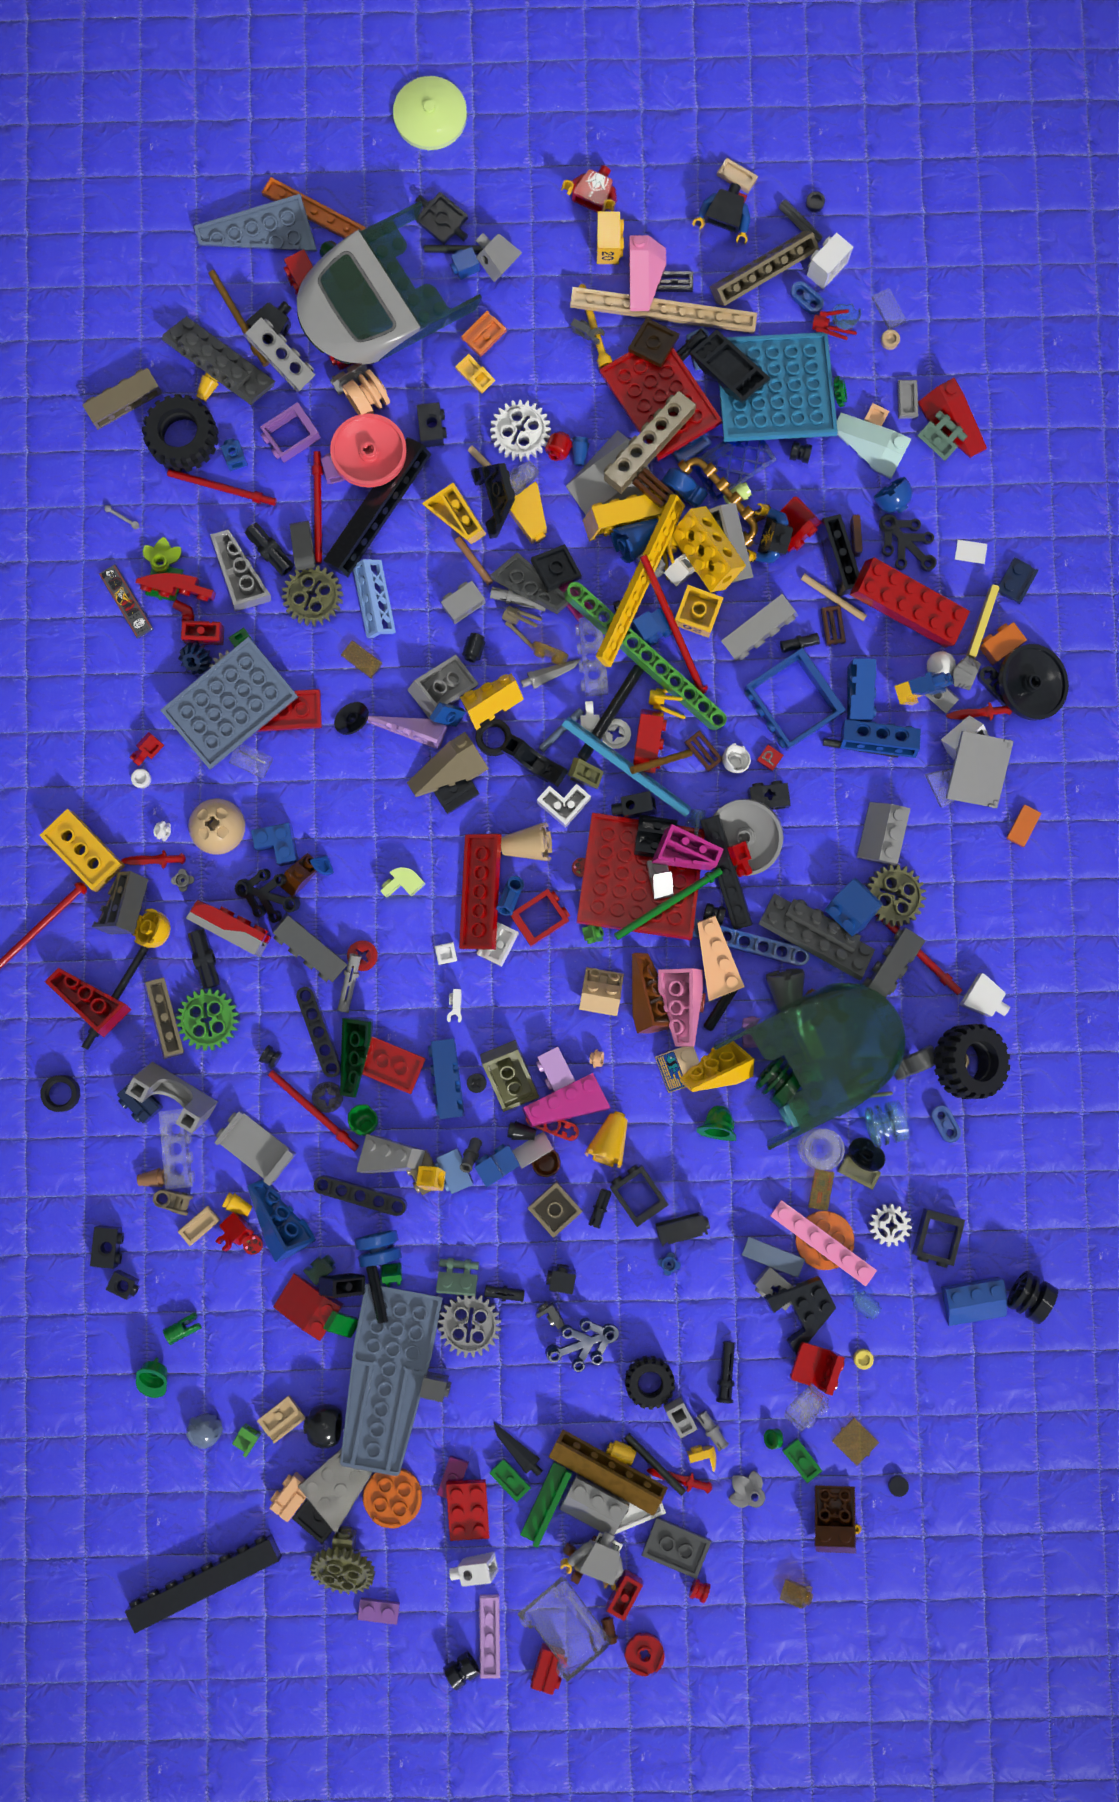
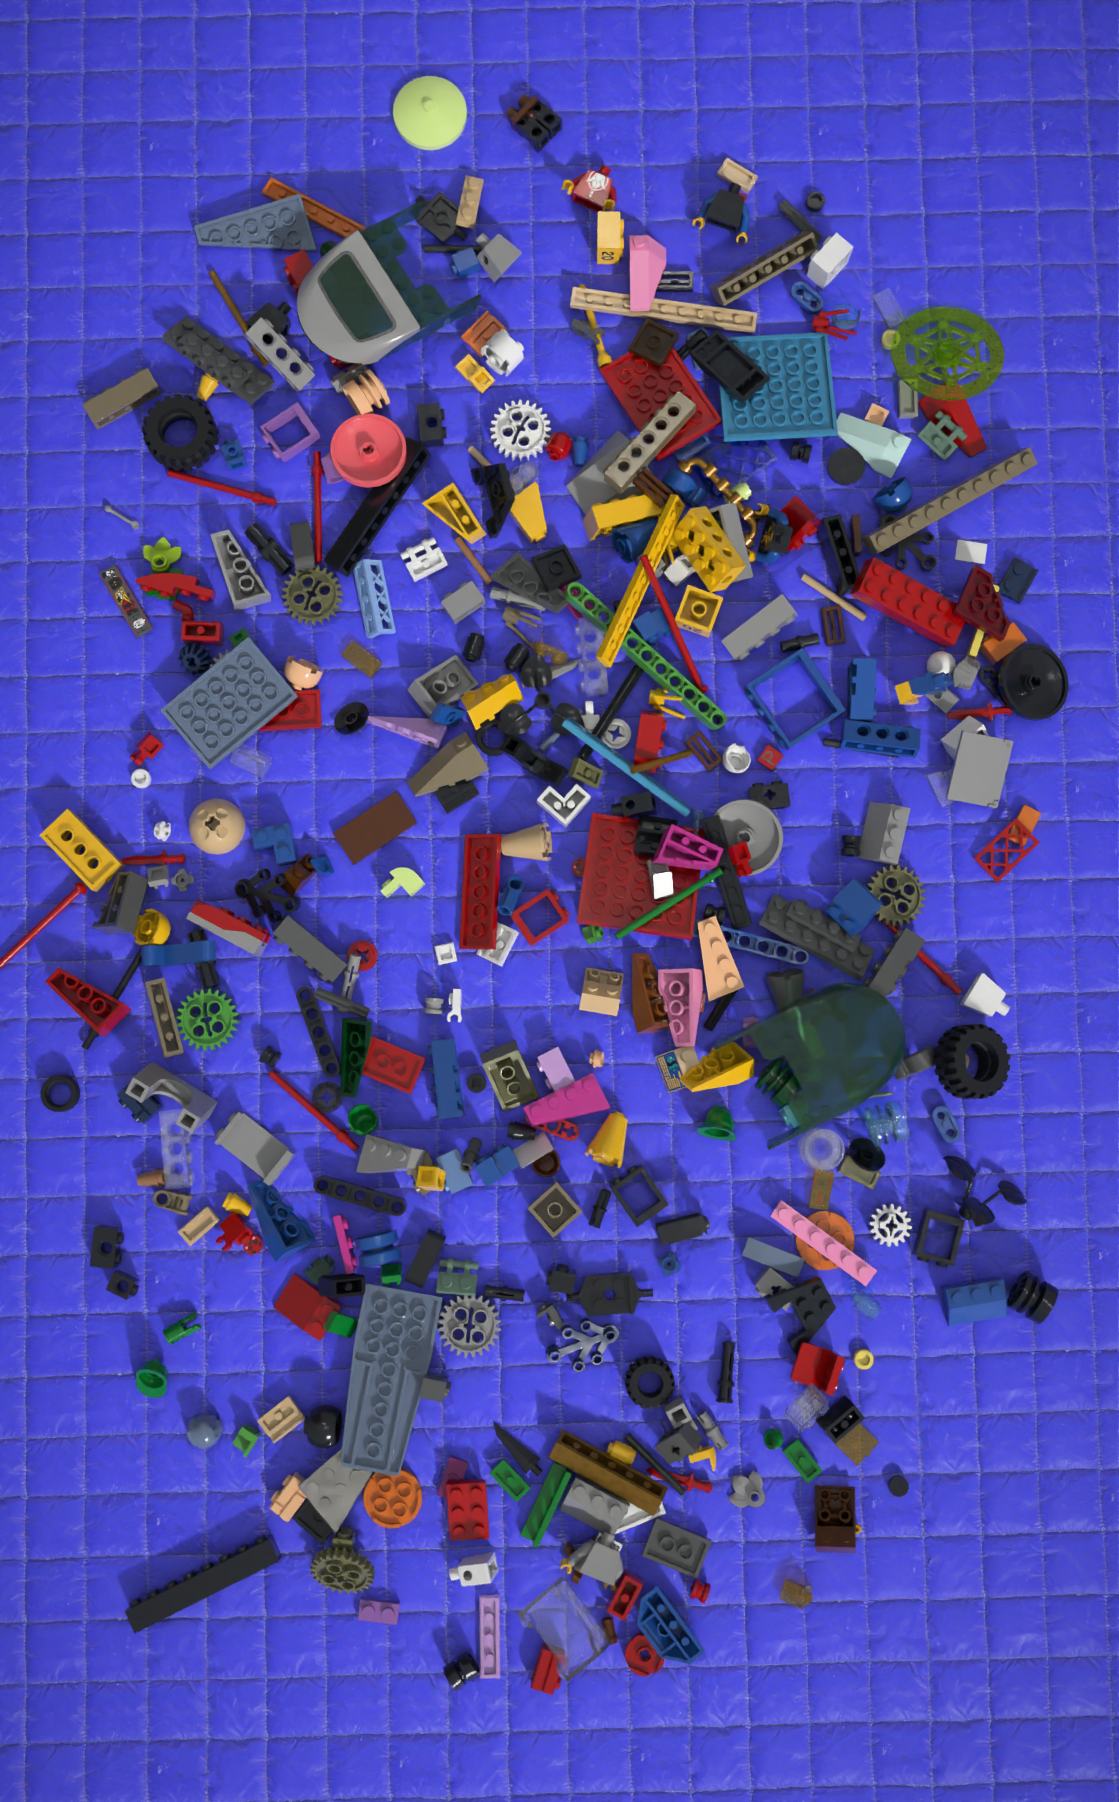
(158, 876): none -> light grey tile
(178, 953): none -> blue beam
(302, 673): none -> light nougat cylinder
(341, 1003): none -> dark grey axle
(345, 1243): none -> dark pink plate
(375, 828): none -> reddish brown tile
(377, 1294): black axle -> none
(425, 564): none -> white plate
(425, 1258): none -> black beam
(433, 1005): none -> light grey wheel
(469, 202): none -> tan plate
(502, 352): none -> white brick
(513, 717): none -> black plant
(516, 657): none -> black brick
(534, 122): none -> black hips
(625, 1298): none -> black plate
(667, 1628): none -> blue wedge
(678, 1443): none -> dark grey brick
(840, 391): green gear -> none
(840, 1419): none -> black brick
(846, 466): none -> black tile
(850, 845): none -> black wheel
(947, 353): none -> clear neon green piece
(949, 500): none -> dark tan brick
(972, 1207): none -> black plant
(982, 605): none -> dark red plate
(1005, 834): none -> red window

